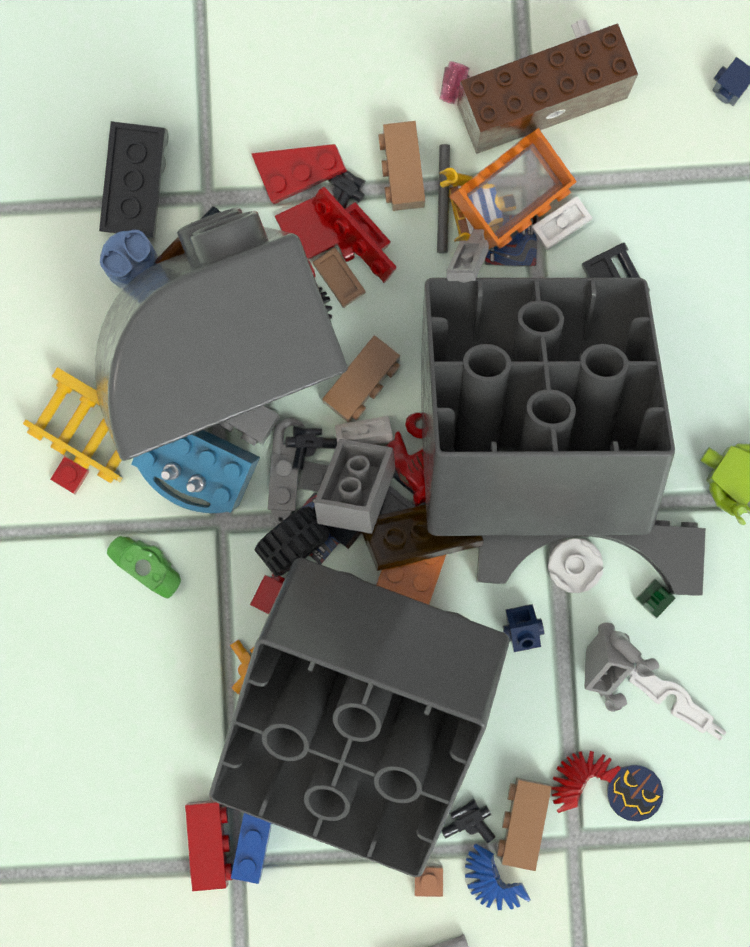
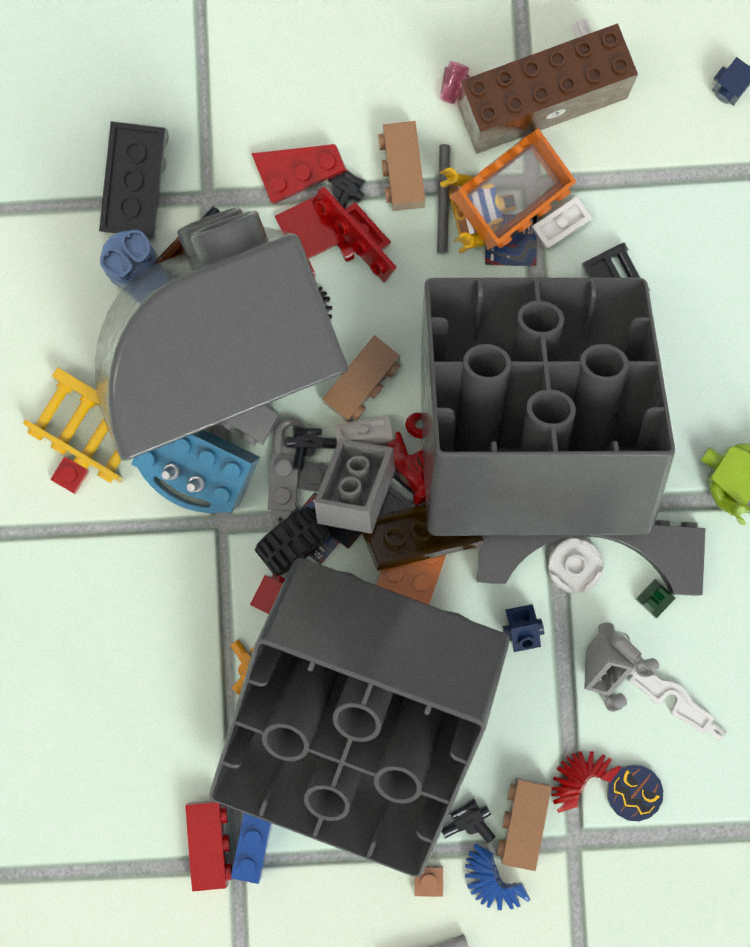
(162, 577): bright green piece -> none
(339, 277): medium nougat tile -> none
(468, 258): light grey hinge -> none

